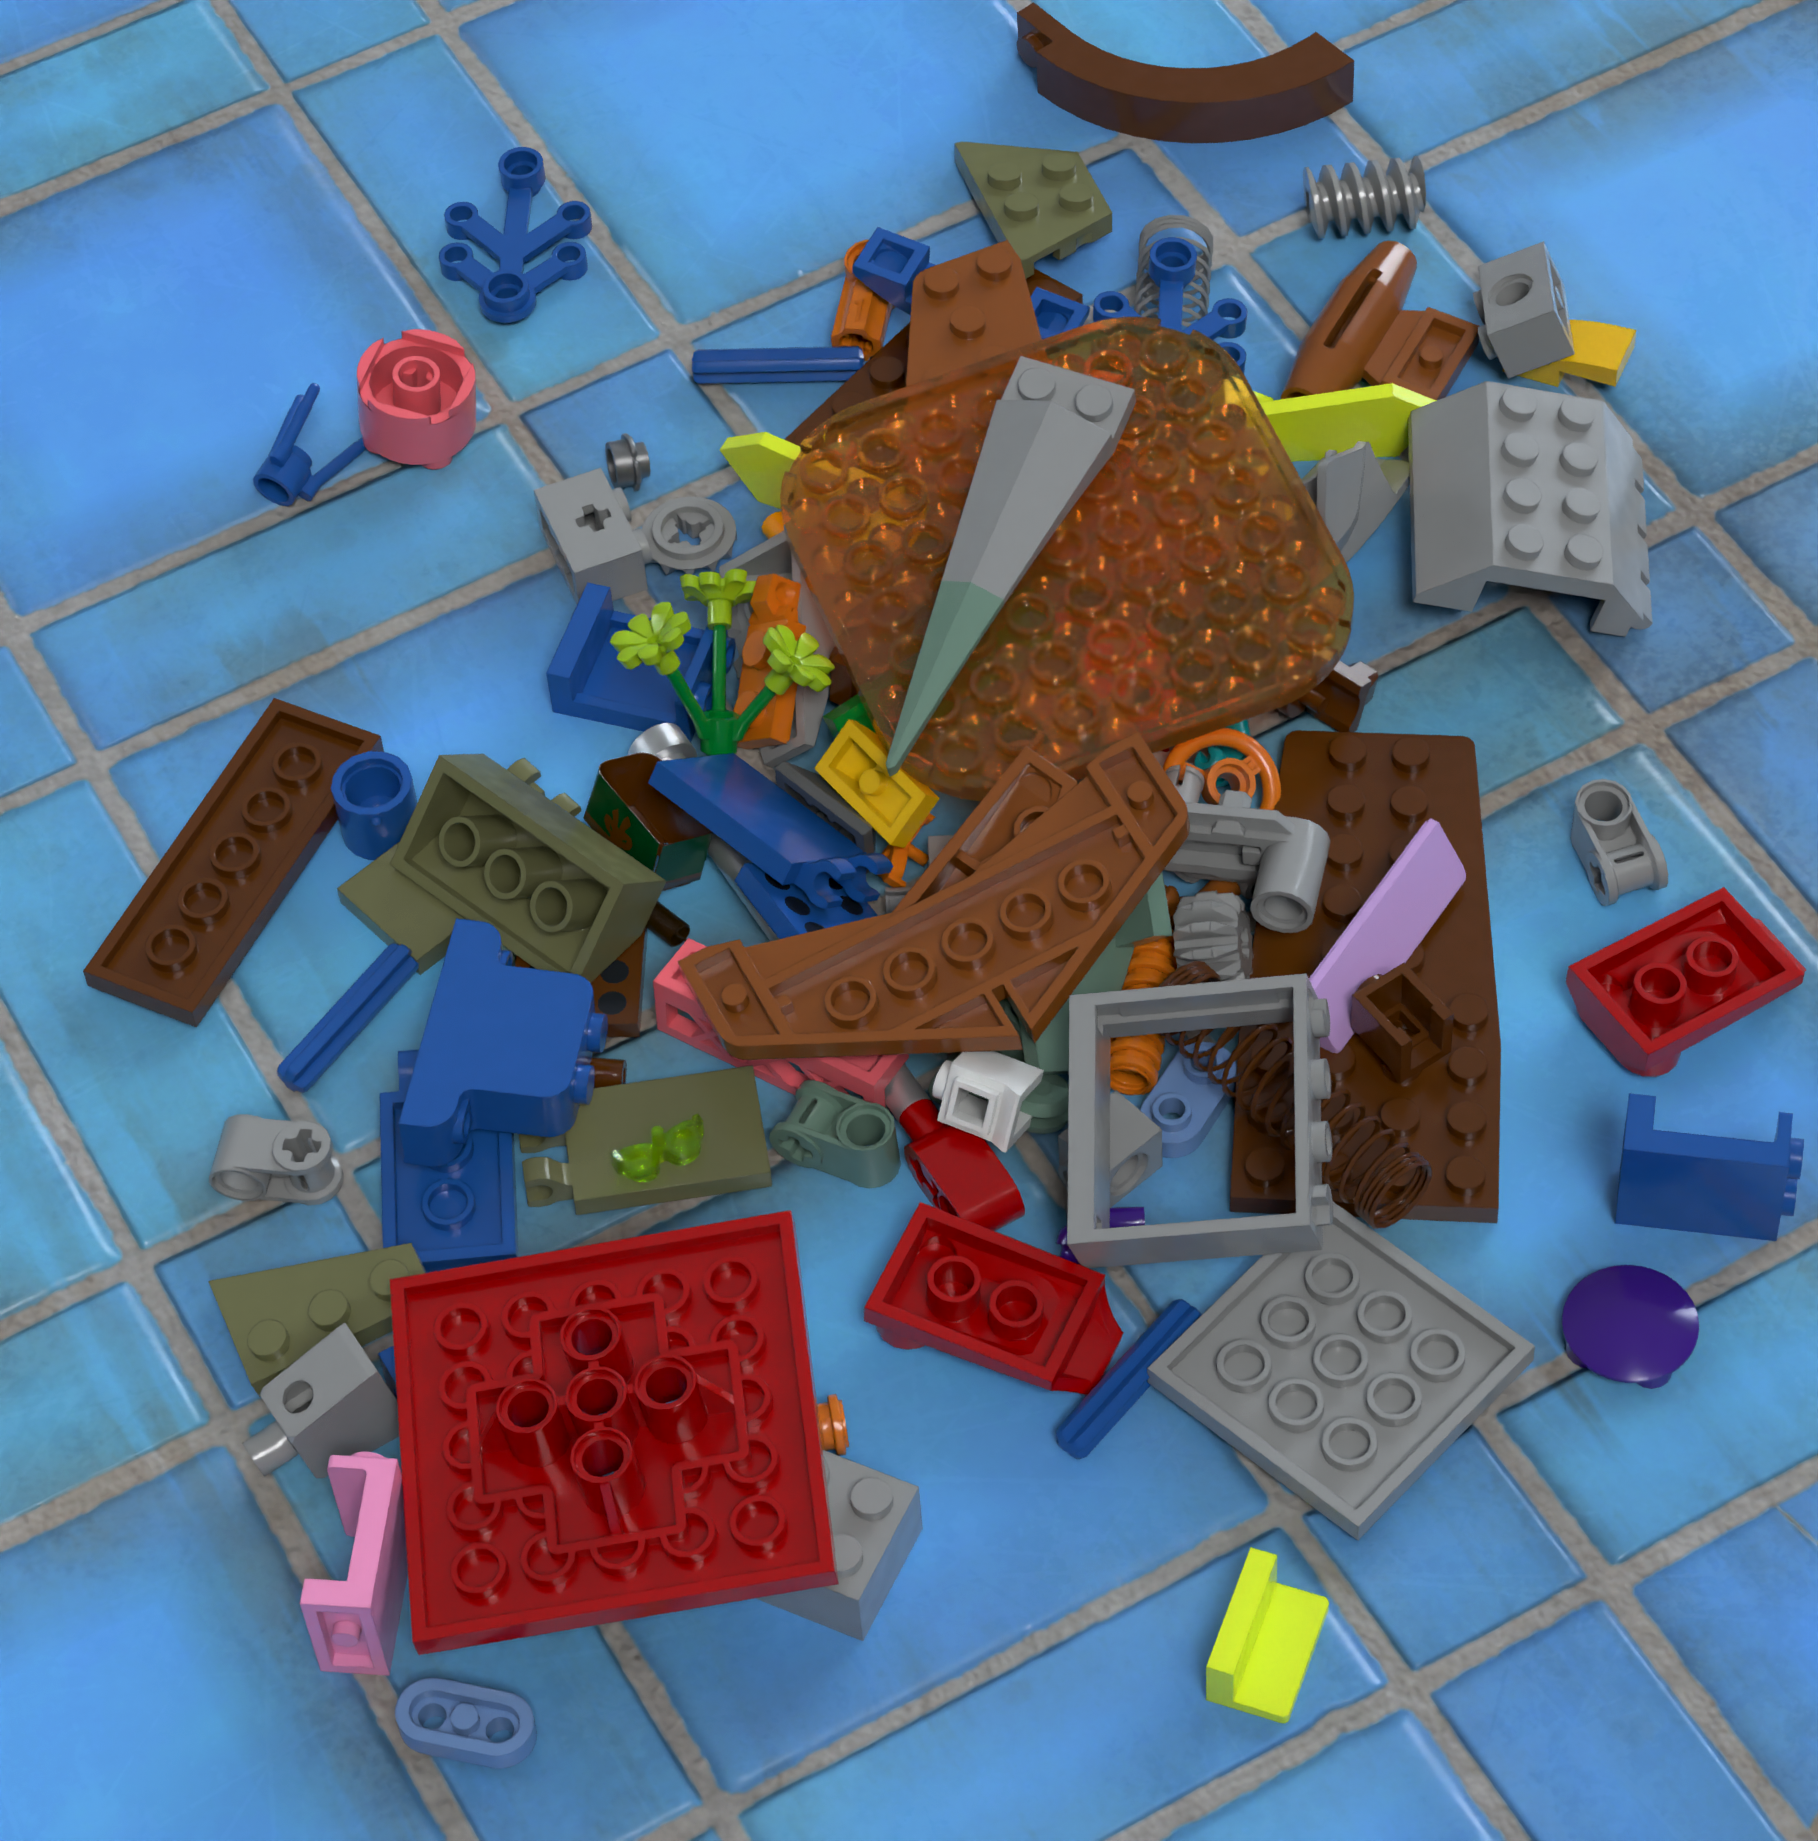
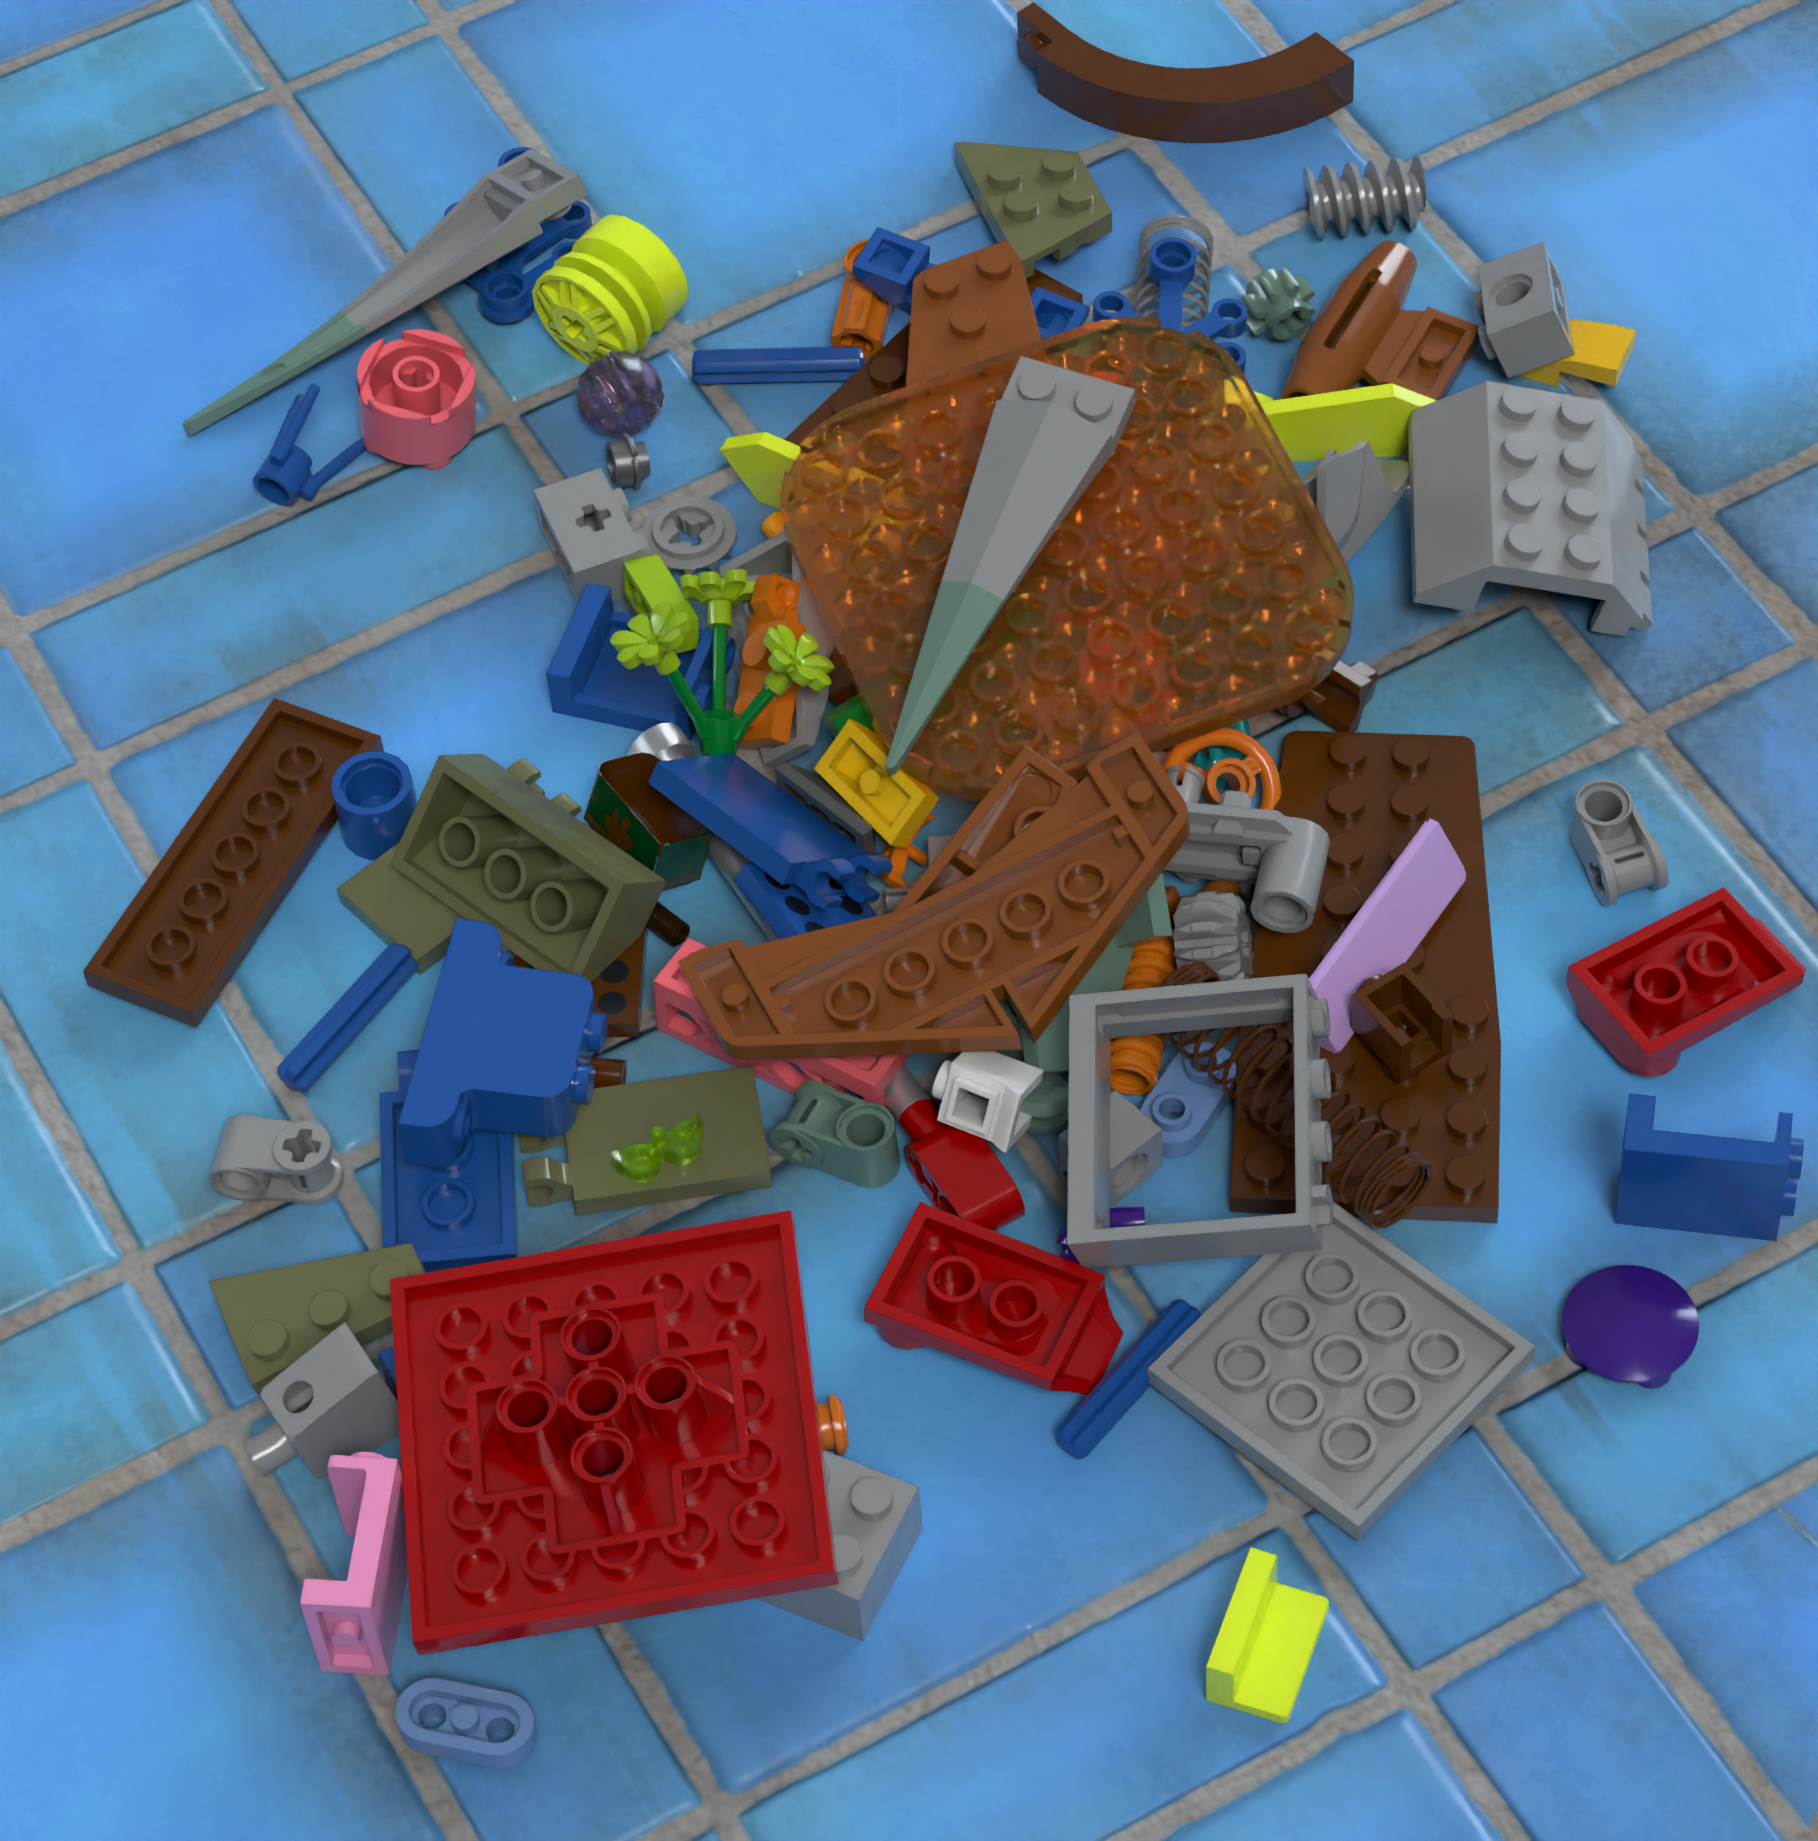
(482, 228): none -> light grey plate
(610, 290): none -> neon yellow wheel
(619, 394): none -> clear purple piece
(649, 583): none -> lime piece
(1278, 304): none -> sand green gear

